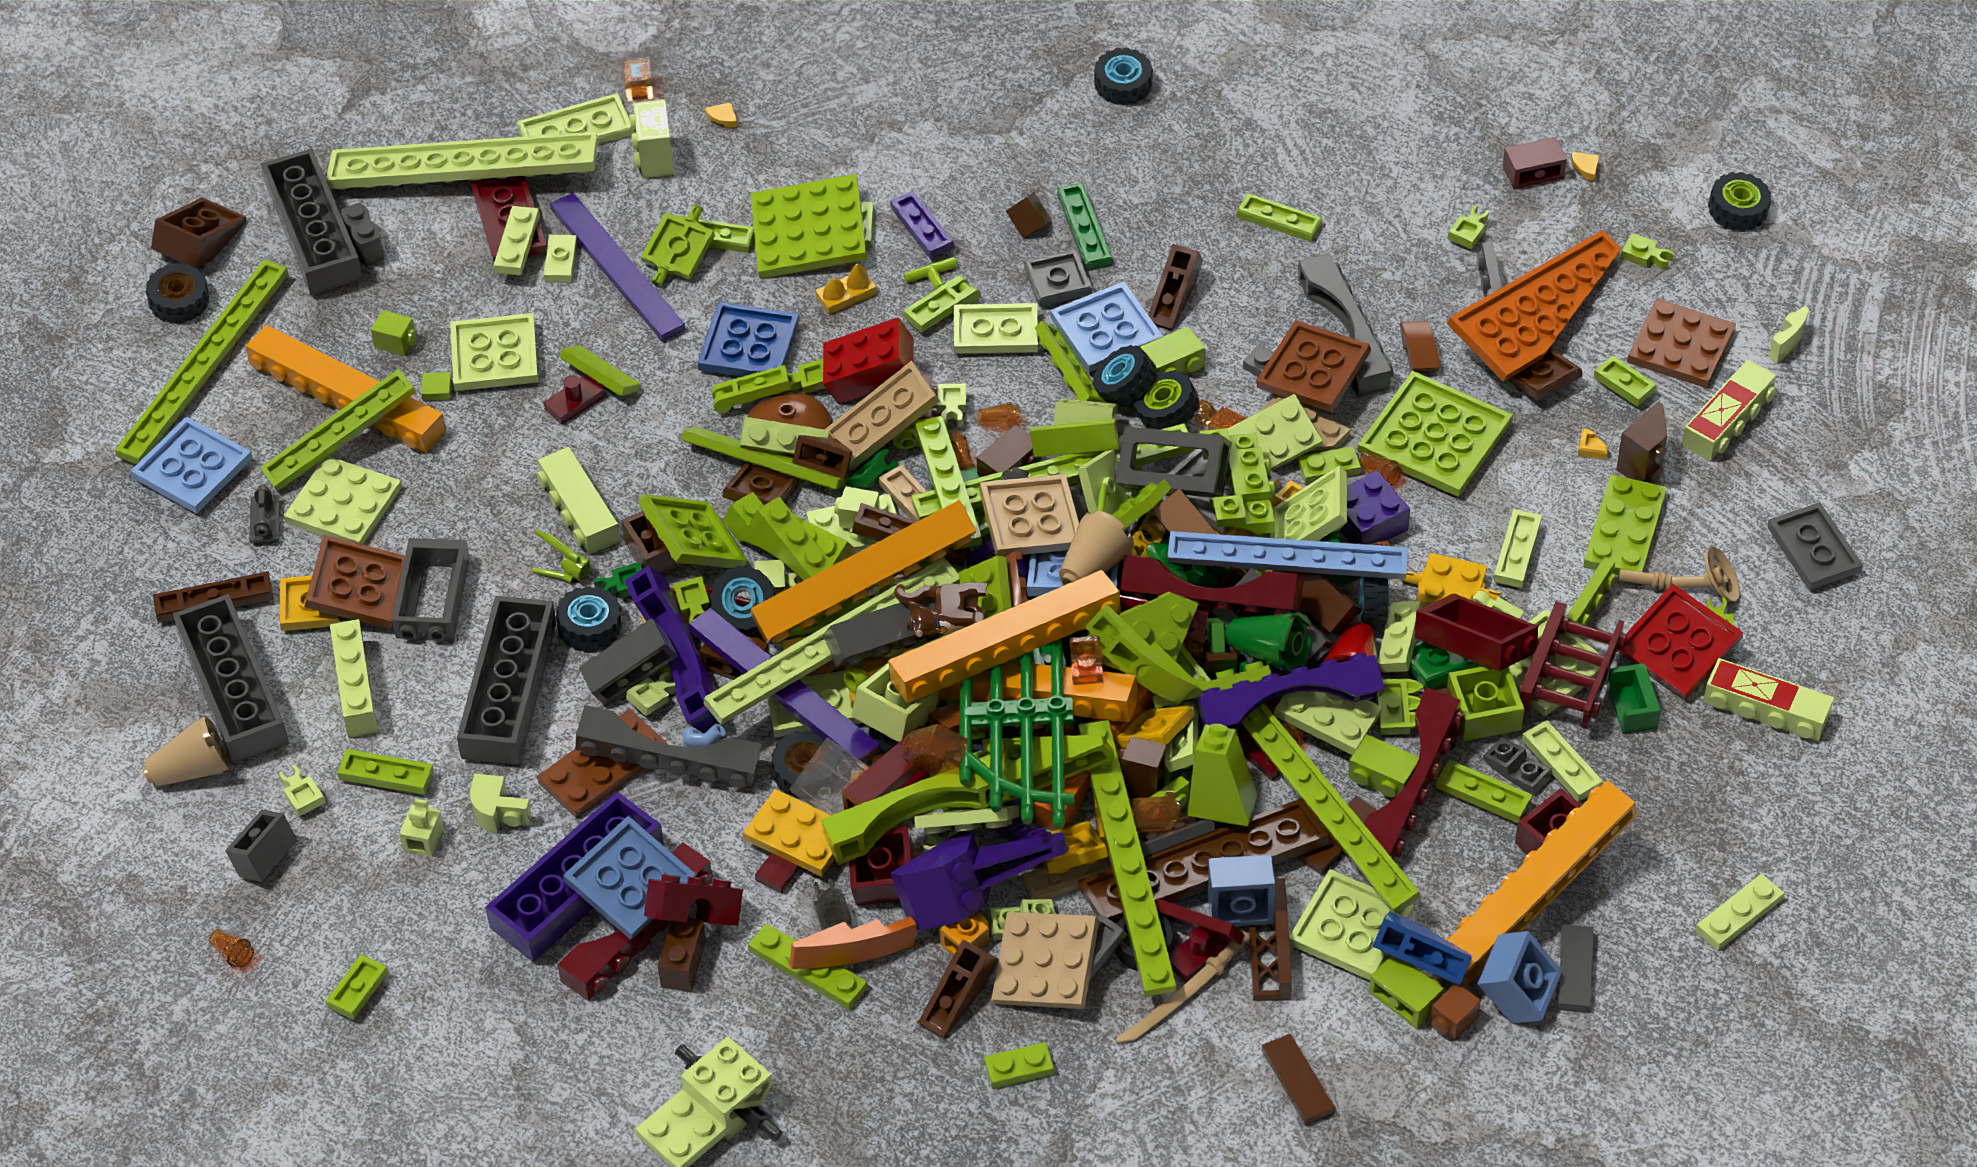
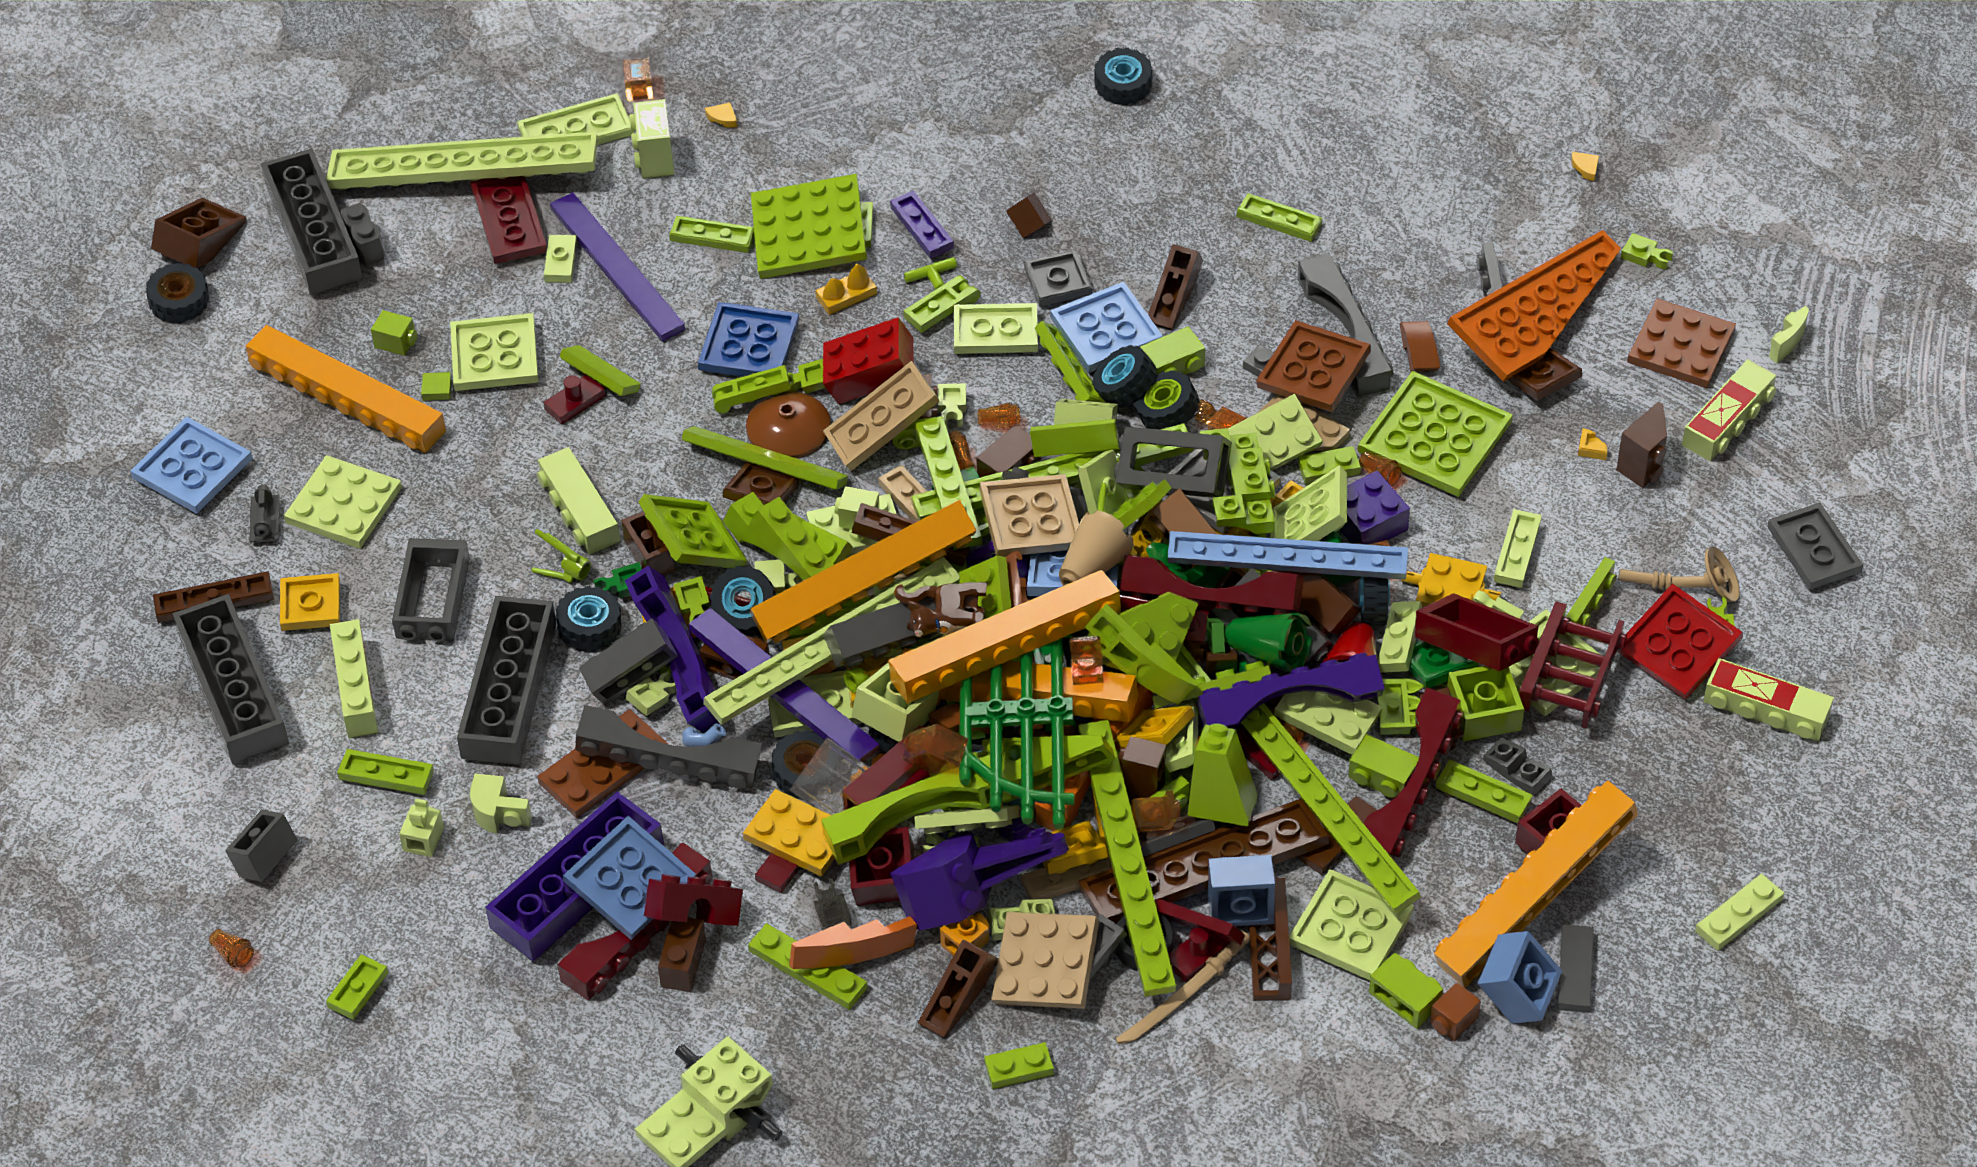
(188, 756): tan cone -> none
(201, 362): lime plate -> none
(301, 793): yellowish green plate -> none
(338, 429): lime plate -> none
(355, 581): dark orange plate -> none
(516, 240): yellowish green plate -> none
(677, 246): lime plate -> none
(775, 435): yellowish green plate -> none
(823, 455): reddish brown slope -> none
(868, 473): green plate -> none
(1084, 226): green tile -> none
(1298, 1079): reddish brown tile -> none
(1422, 948): blue slope -> none
(1469, 229): lime plate -> none
(1534, 162): brick -> none
(1562, 759): yellowish green plate -> none
(1625, 380): lime plate -> none
(1625, 524): lime plate -> none
(1633, 698): green panel -> none
(1739, 201): black wheel -> none

